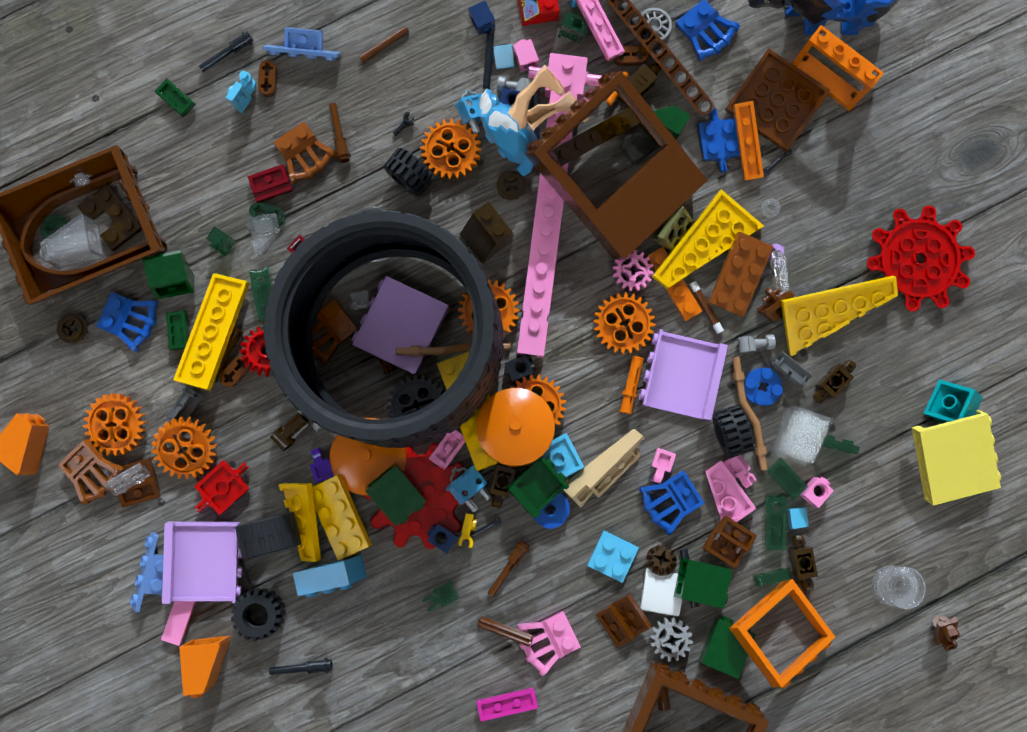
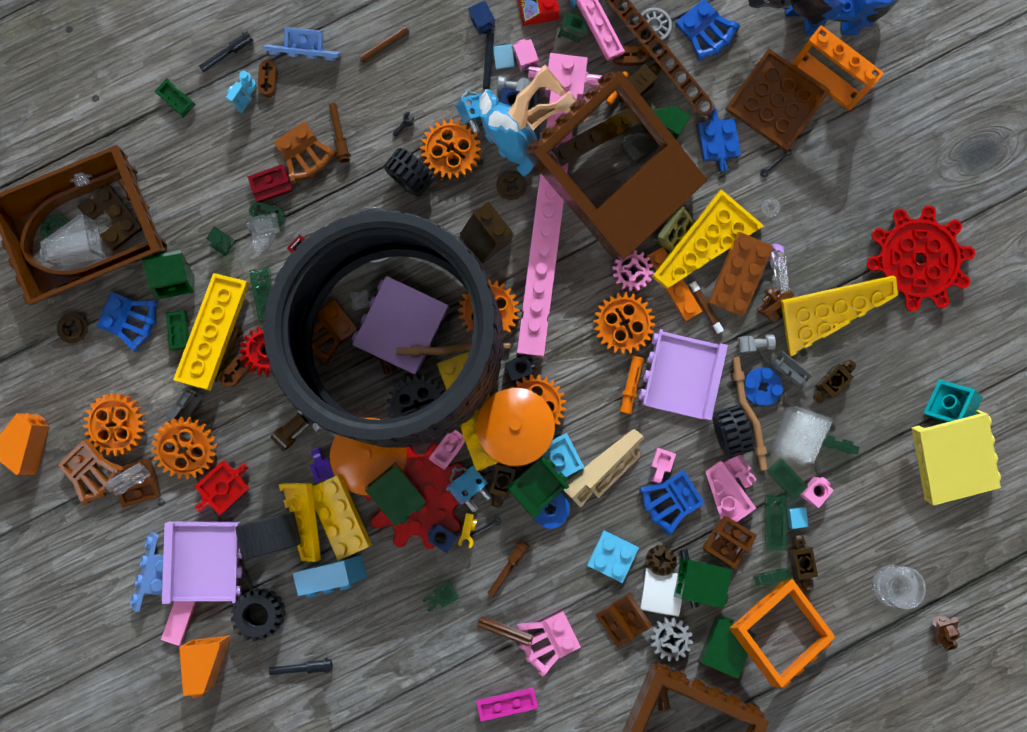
(748, 140): orange plate -> none

